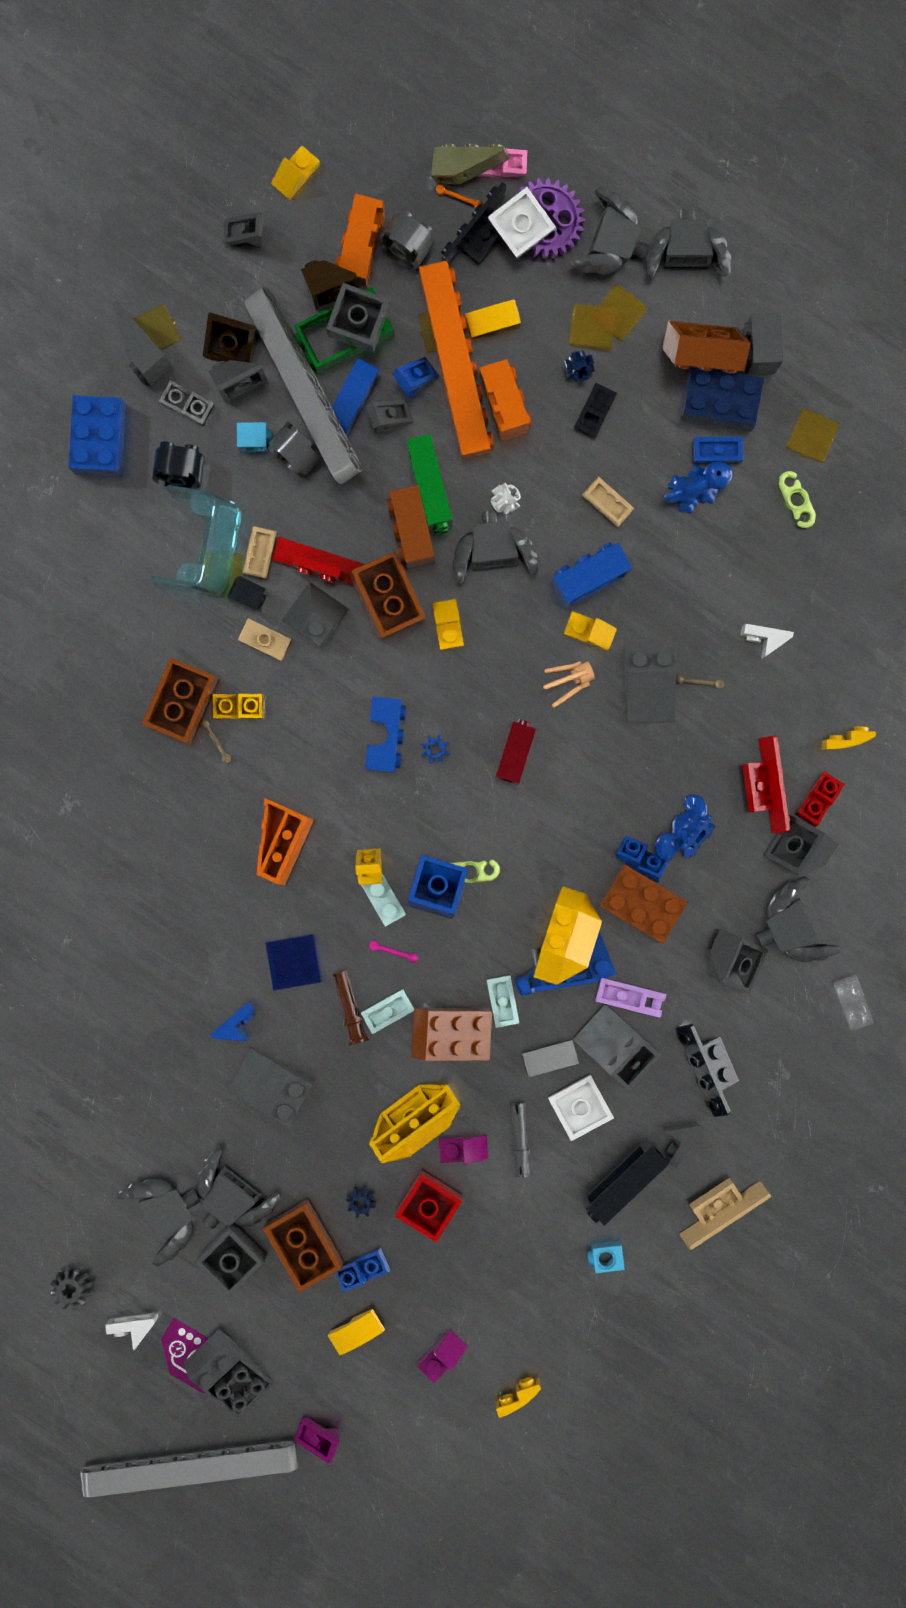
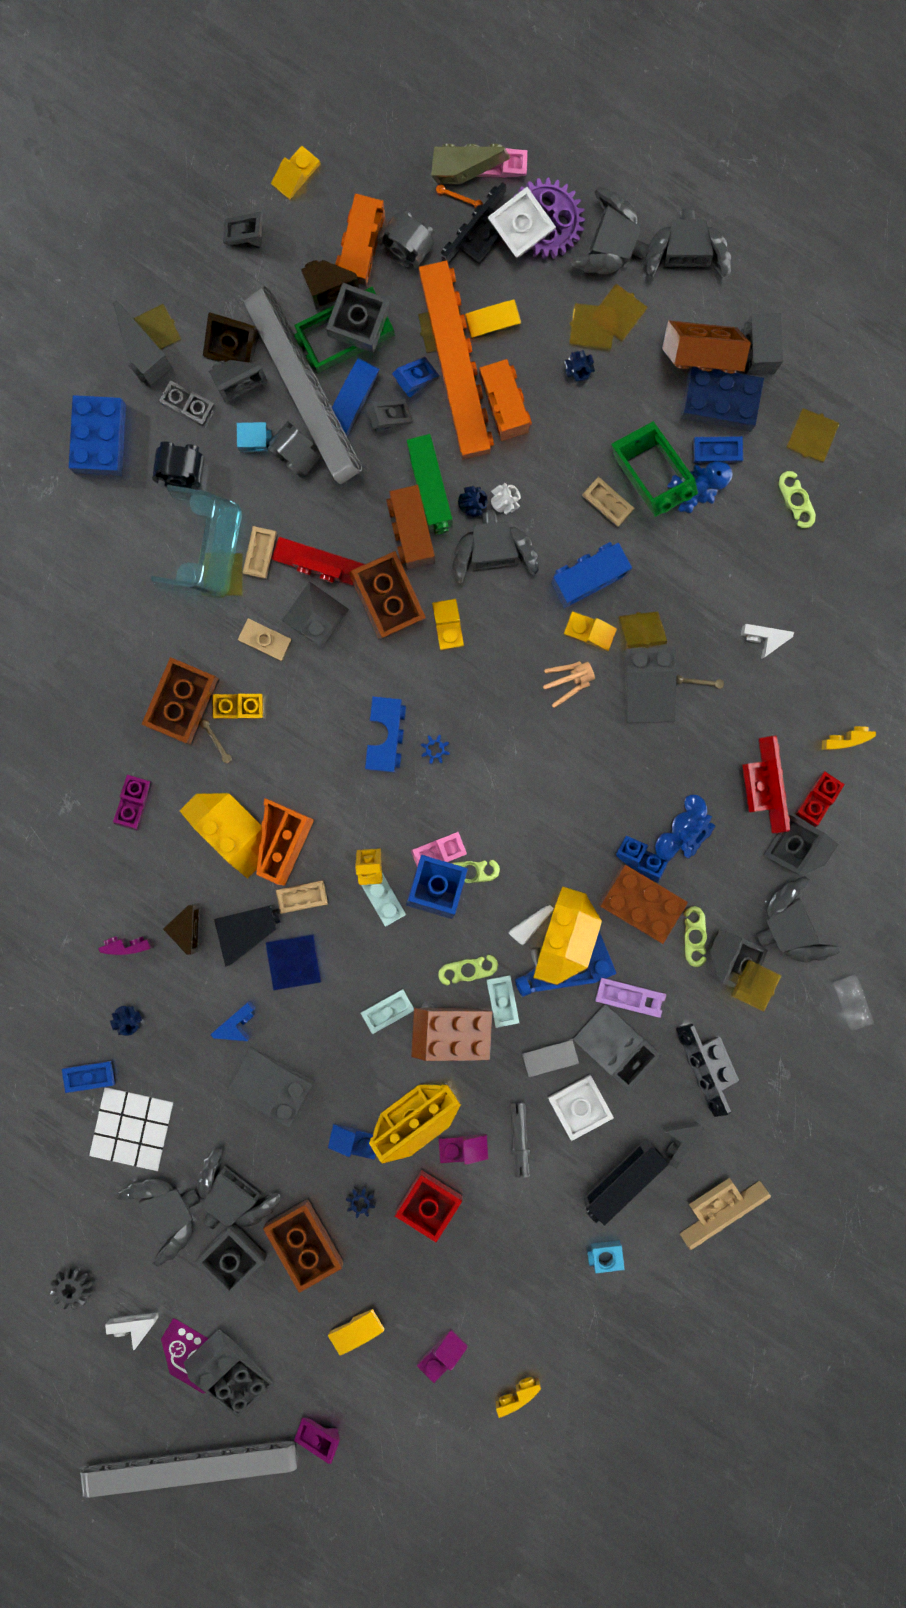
(88, 1076): none -> blue plate
(120, 947): none -> magenta slope
(125, 1020): none -> dark blue gear
(131, 802): none -> magenta slope
(131, 1129): none -> white piece
(185, 929): none -> dark brown slope
(226, 828): none -> yellow wedge
(245, 930): none -> black slope
(247, 593): black brick -> none
(301, 897): none -> tan plate
(351, 1141): none -> blue slope
(352, 1019): reddish brown pin -> none
(362, 1269): blue slope -> none
(374, 945): dark pink hinge -> none
(441, 849): none -> bright pink slope
(473, 501): none -> dark blue gear
(479, 971): none -> yellowish green piece
(516, 752): dark red slope -> none
(525, 929): none -> white slope
(595, 409): black slope -> none
(642, 630): none -> clear yellow piece
(646, 438): none -> green window
(699, 925): none -> yellowish green piece
(756, 985): none -> clear yellow piece

